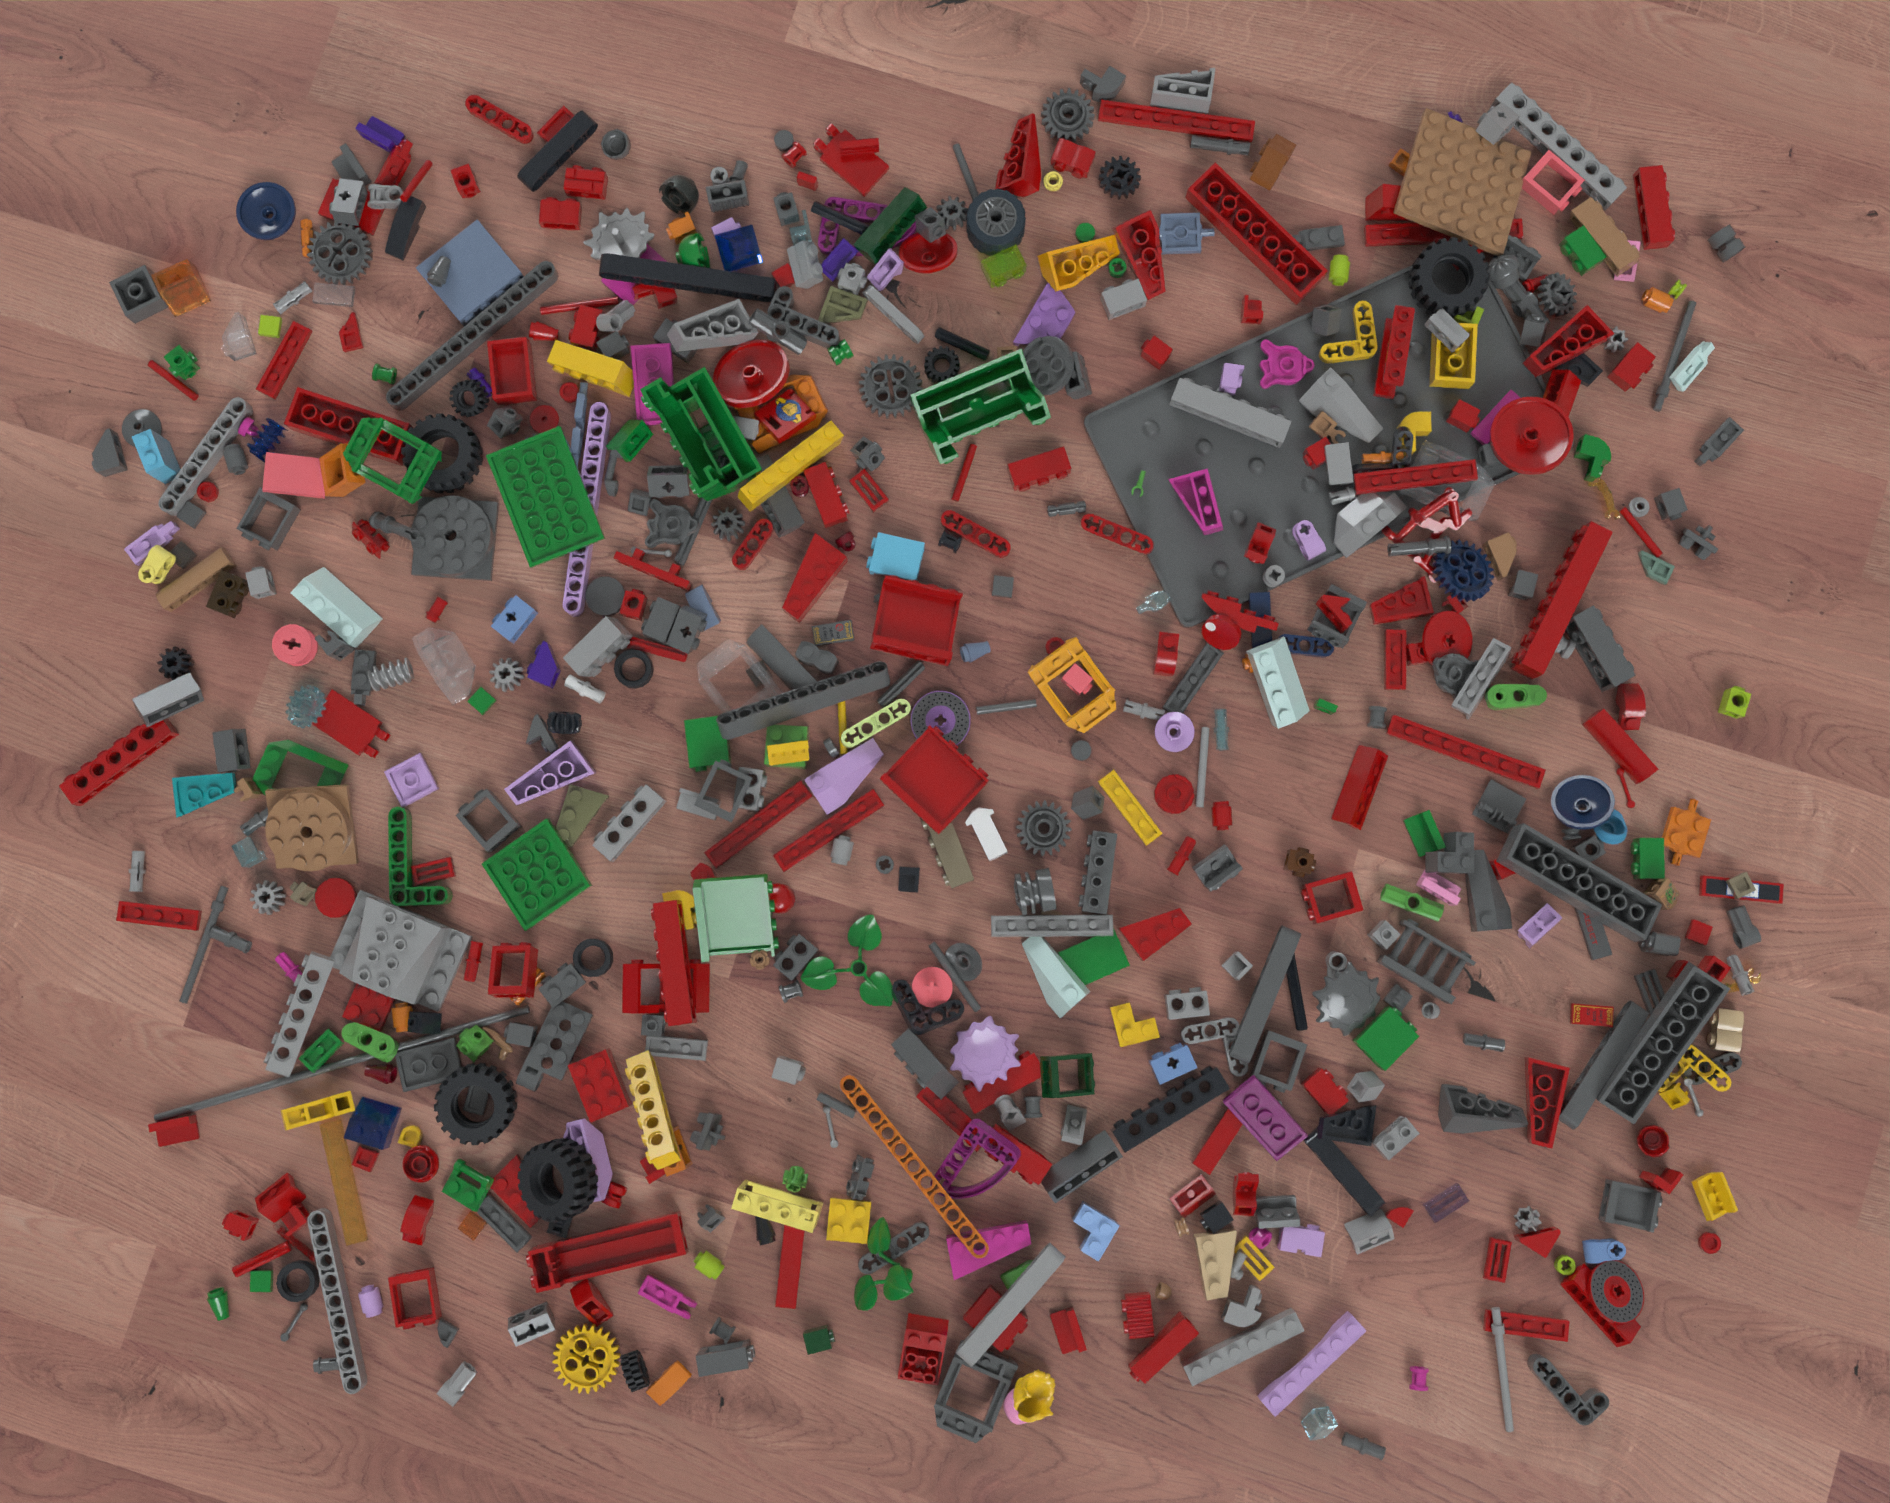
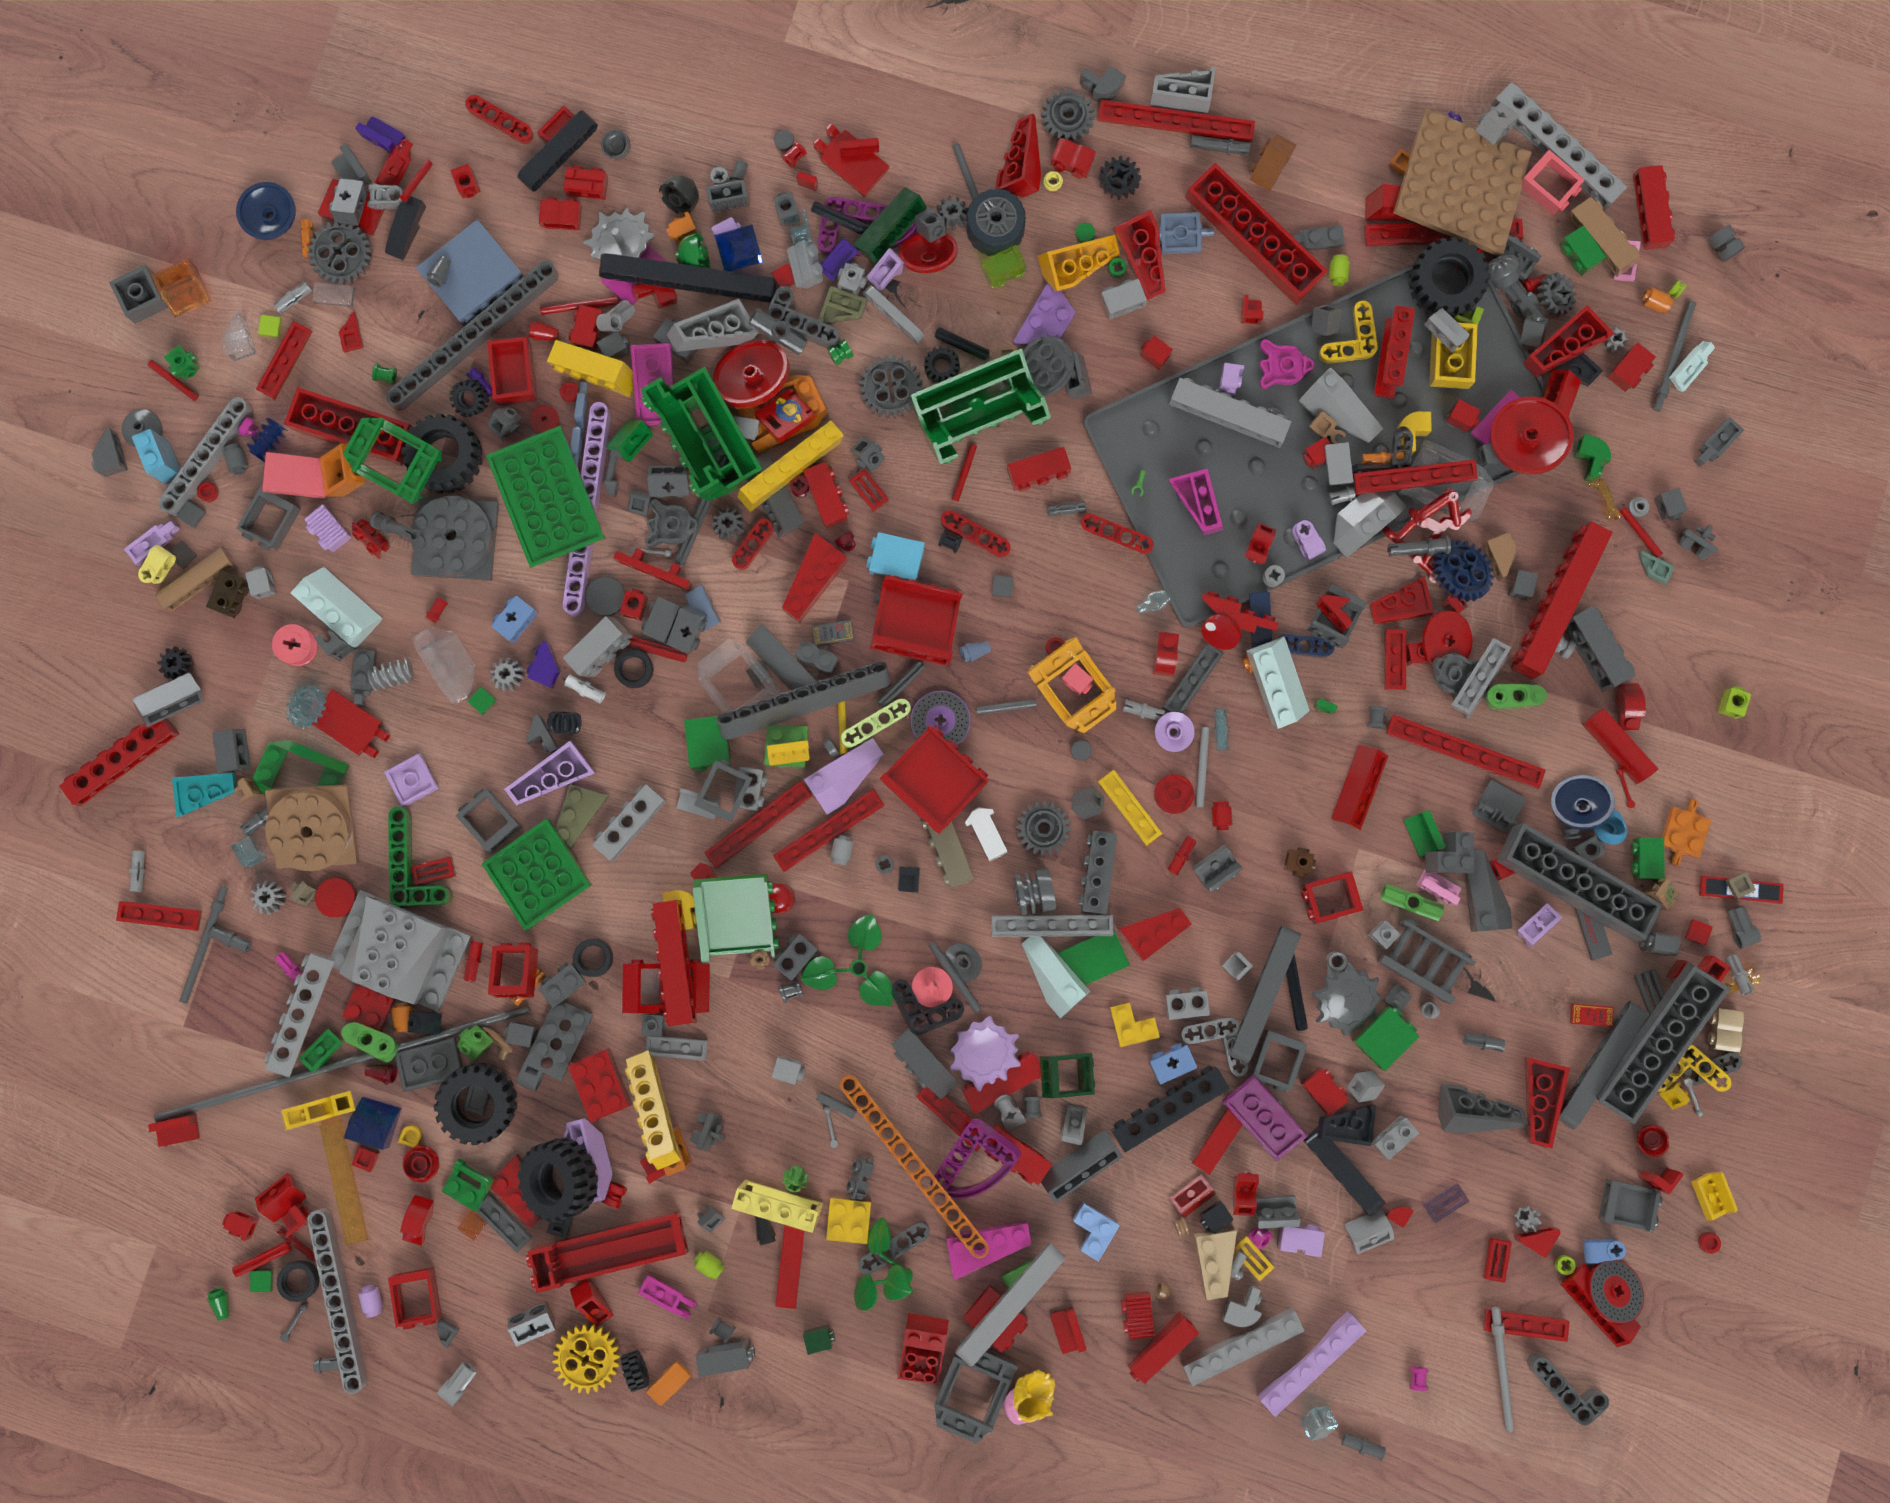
(327, 528): none -> lavender brick

